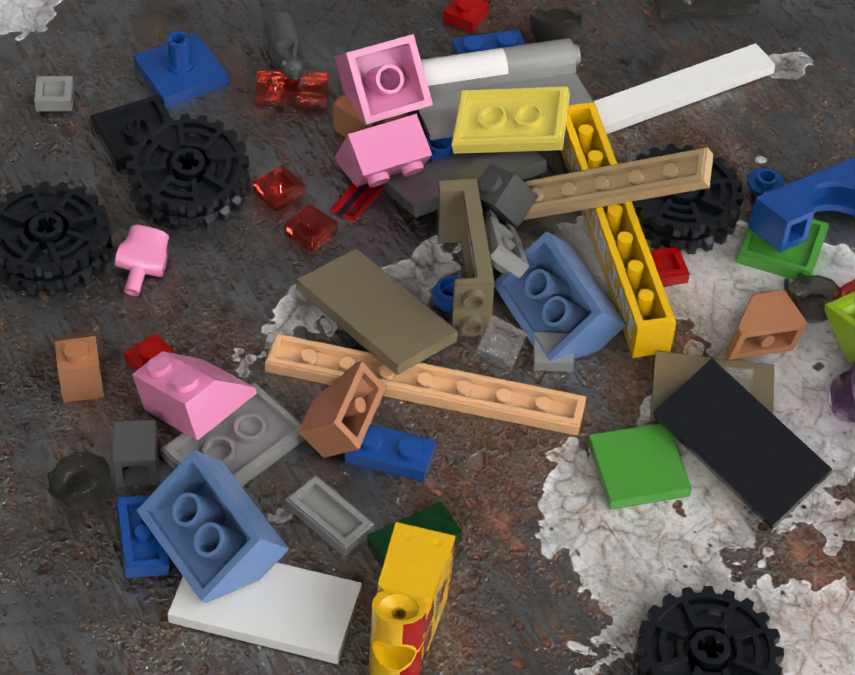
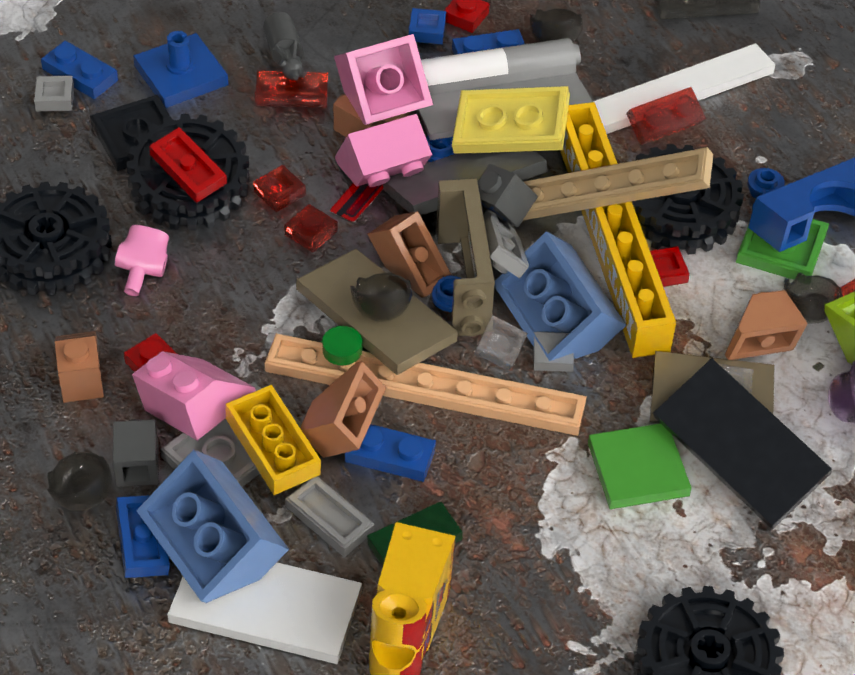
(88, 72): none -> blue plate
(188, 164): none -> red plate
(273, 439): none -> yellow piece
(342, 345): none -> green tile
(382, 296): none -> clear smoke hair
(410, 251): none -> nougat slope
(427, 25): none -> blue plate
(665, 115): none -> clear red plate

